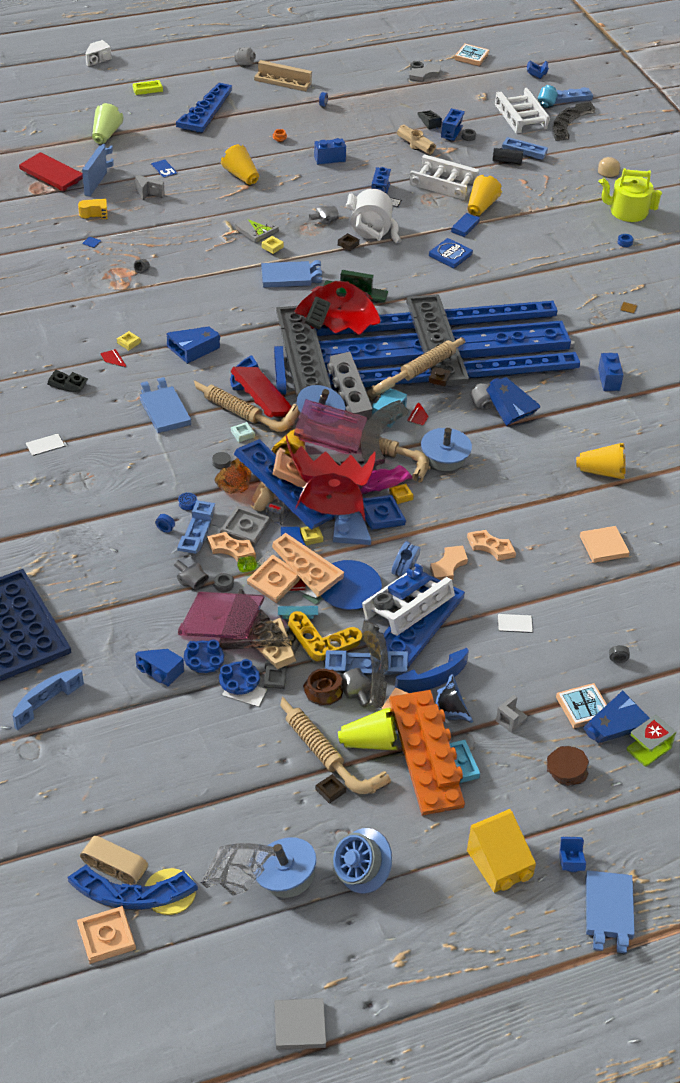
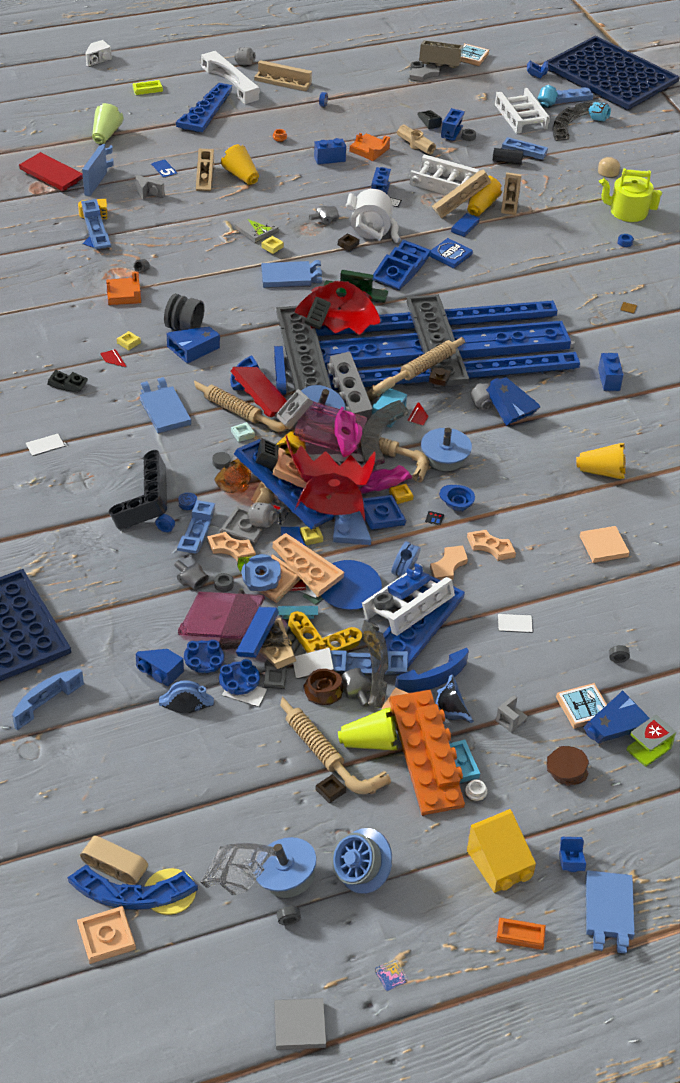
(94, 224): none -> medium blue slope
(124, 290): none -> orange piece
(153, 501): none -> black beam
(183, 313): none -> dark grey wheel
(186, 697): none -> hat
(205, 169): none -> tan slope
(215, 63): none -> white arch
(257, 632): none -> blue tile
(261, 582): none -> medium blue plate
(262, 515): none -> light grey head
(267, 454): none -> pearl dark grey slope
(288, 915): none -> dark grey tile
(294, 409): none -> light grey tile
(309, 662): none -> white sticker
(347, 421): none -> dark pink piece
(370, 146): none -> orange piece
(391, 975): none -> clear tile
(401, 264): none -> blue slope
(434, 518): none -> black sticker
(441, 53): none -> dark tan brick
(457, 497): none -> blue piece
(461, 193): none -> tan fence
(476, 790): none -> white plate
(511, 193): none -> tan slope
(521, 933): none -> orange tile
(599, 111): none -> medium azure head
(612, 72): none -> dark blue plate

